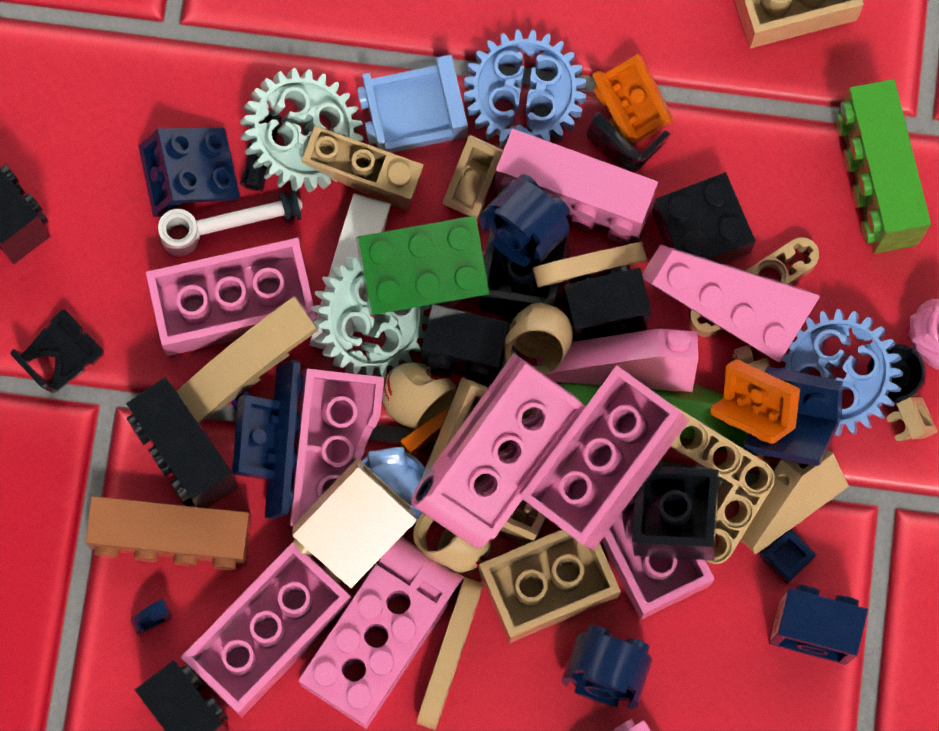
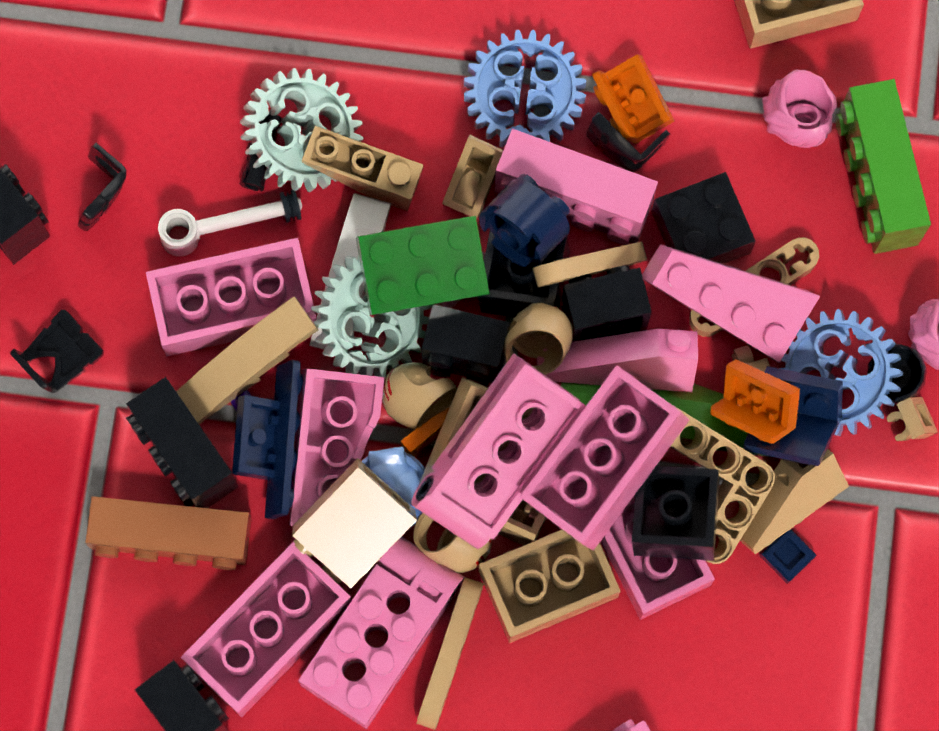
(109, 194): none -> piece
(151, 617): dark blue tile -> none
(187, 167): dark blue bracket -> none
(414, 107): light blue panel -> none
(607, 667): dark blue brick -> none
(800, 109): none -> bright pink hair
(819, 624): dark blue brick -> none

